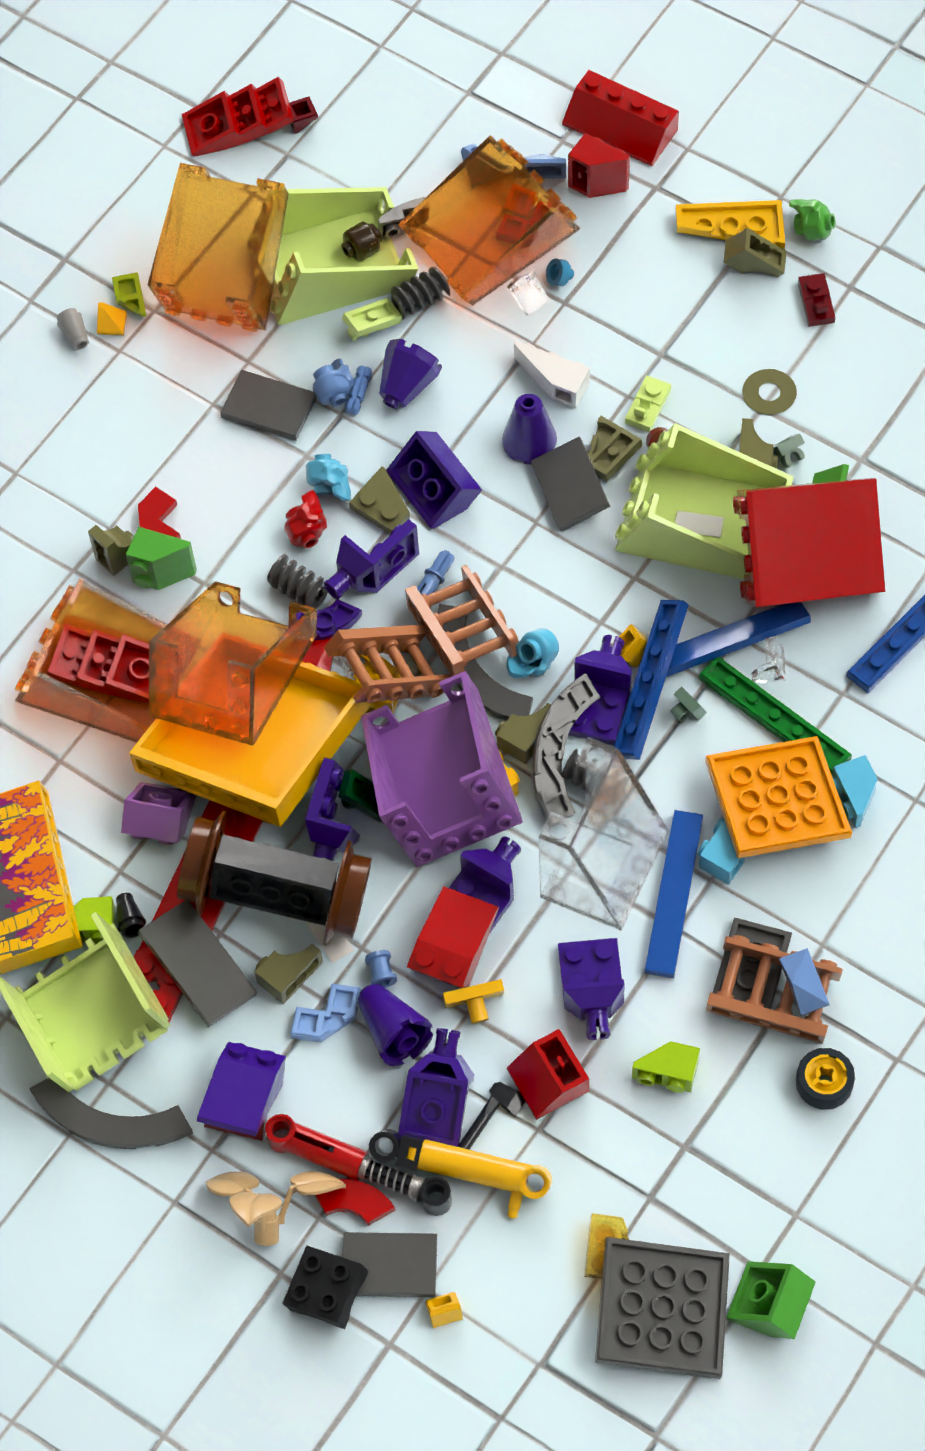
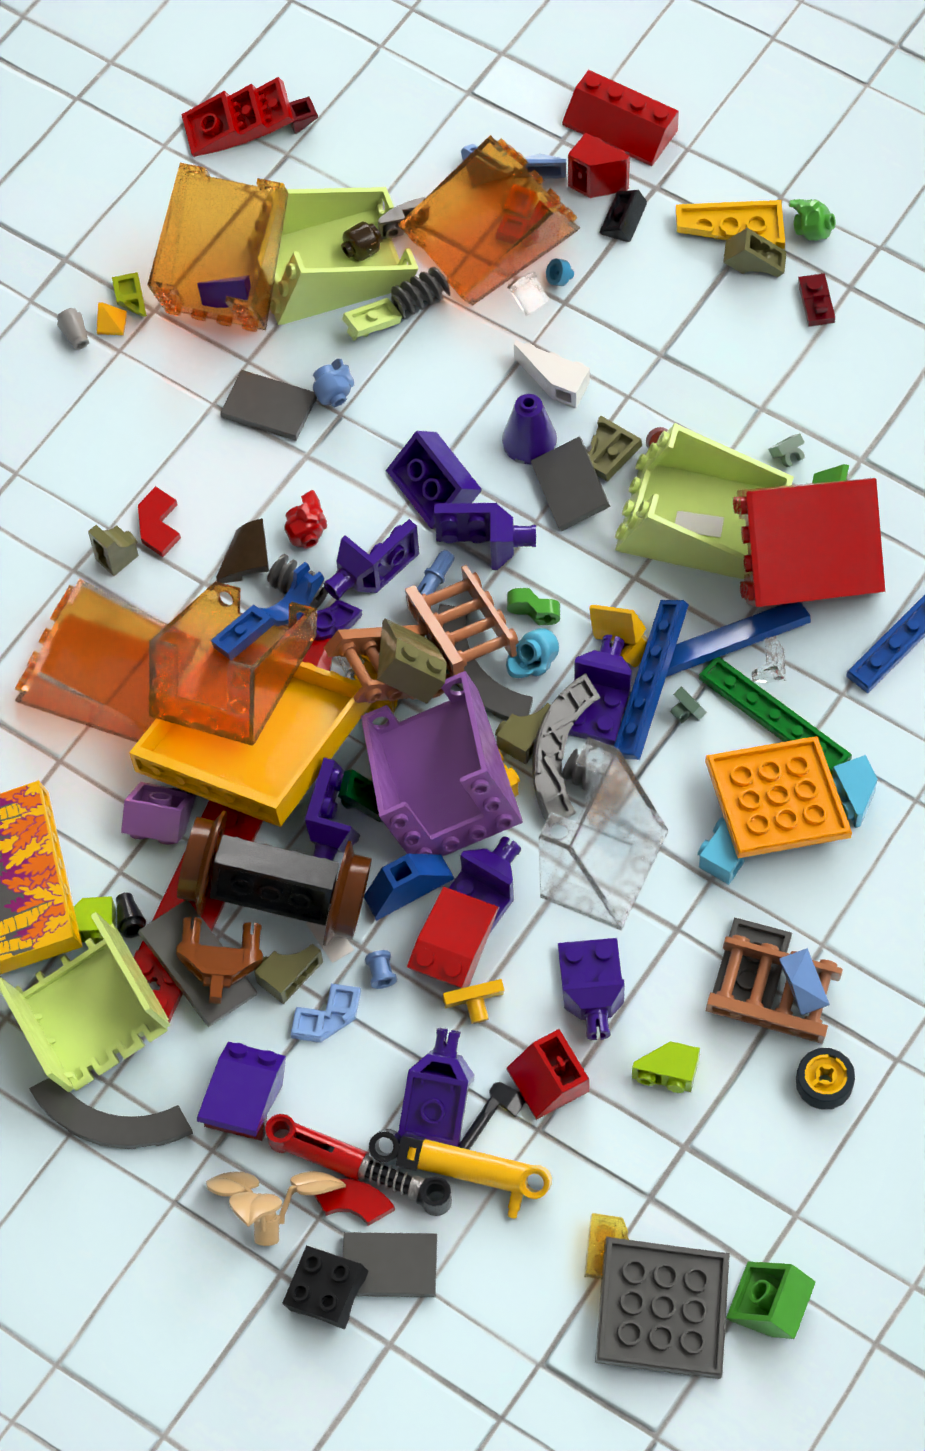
(102, 663): red slope -> none
(159, 559): bright green slope -> none
(214, 292): none -> dark purple slope
(219, 965): none -> dark orange connector
(245, 554): none -> dark brown slope
(257, 620): none -> blue piece
(328, 477): medium azure head -> none
(358, 391): medium blue axle -> none
(381, 502): olive wing -> none
(393, 1025): dark purple cone -> none
(405, 882): none -> blue slope
(406, 373): dark purple cone -> none
(410, 662): none -> olive slope
(444, 1309): yellow slope -> none
(482, 523): none -> dark purple plate
(525, 602): none -> bright green piece
(616, 622): none -> yellow slope
(624, 215): none -> black slope
(648, 403): yellowish green plate -> none
(674, 894): blue tile -> none
(754, 446): olive arch -> none
(787, 391): olive piece -> none

